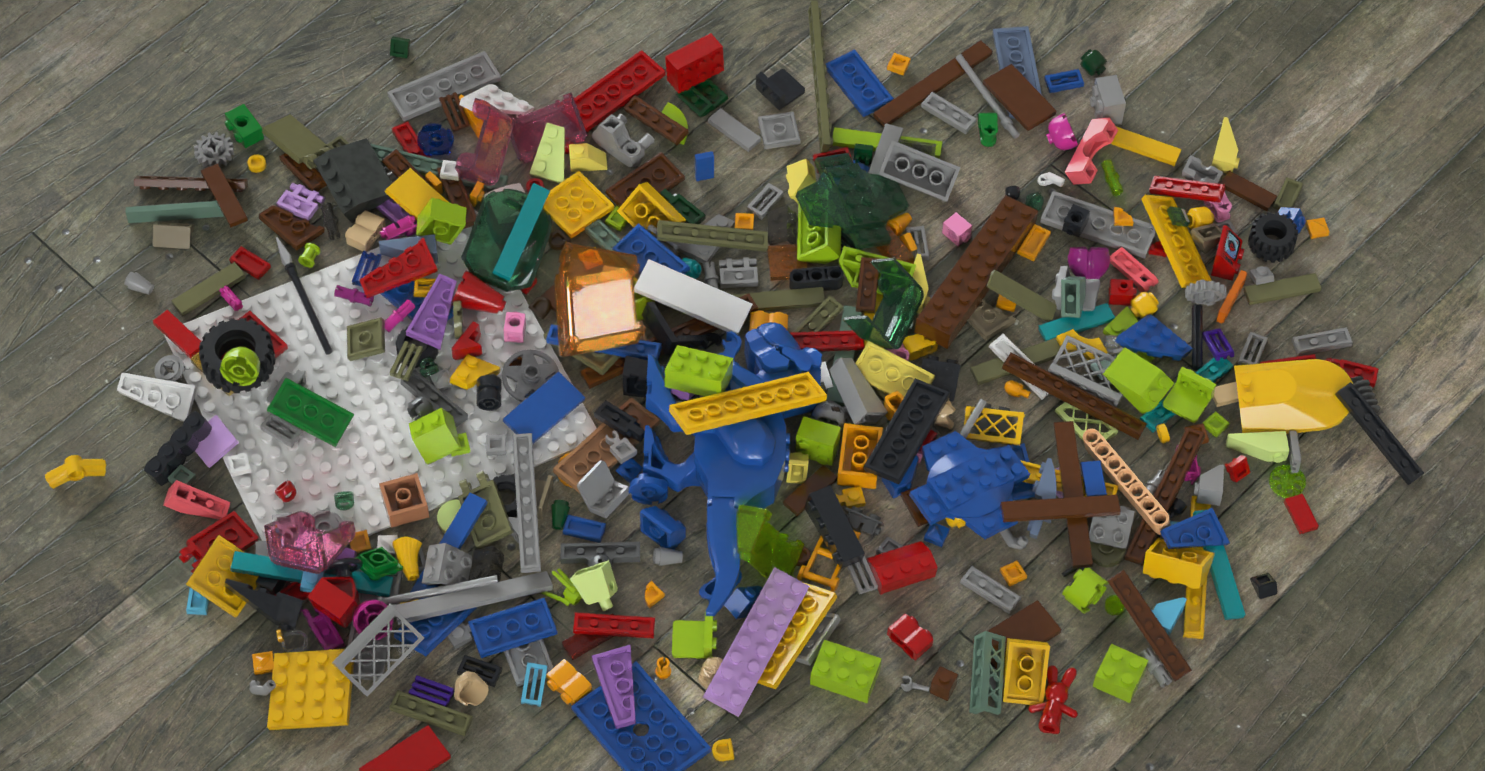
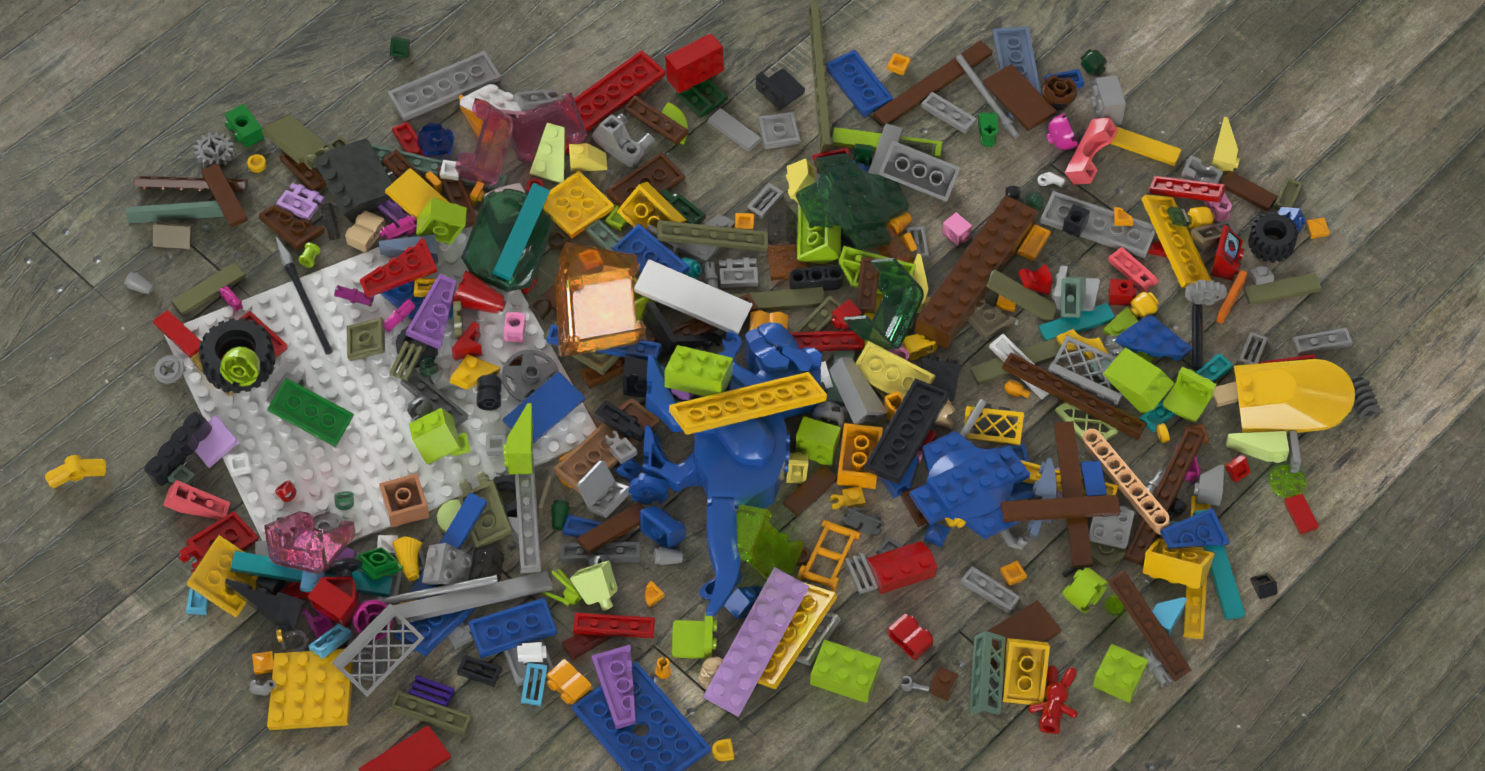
(162, 395): white wing -> none
(250, 263): red tile -> none
(293, 438): light grey tile -> none
(330, 640): none -> medium azure tile
(360, 542): light orange tile -> none
(364, 256): clear blue tile -> none
(449, 98): reddish brown tile -> none
(470, 689): tan hair -> none
(519, 447): none -> lime slope
(531, 652): none -> white brick
(535, 99): none -> light grey hinge
(611, 529): none -> reddish brown tile
(704, 166): blue tile -> none
(834, 527): black wedge -> none
(845, 310): none -> red brick
(1038, 281): none -> red slope
(1059, 92): none -> reddish brown cone
(1089, 263): magenta piece -> none
(1112, 177): clear neon green pin -> none
(1216, 424): lime tile -> none
(1229, 351): dark purple tile -> none
(1355, 369): red hinge -> none
(1379, 433): black tile -> none

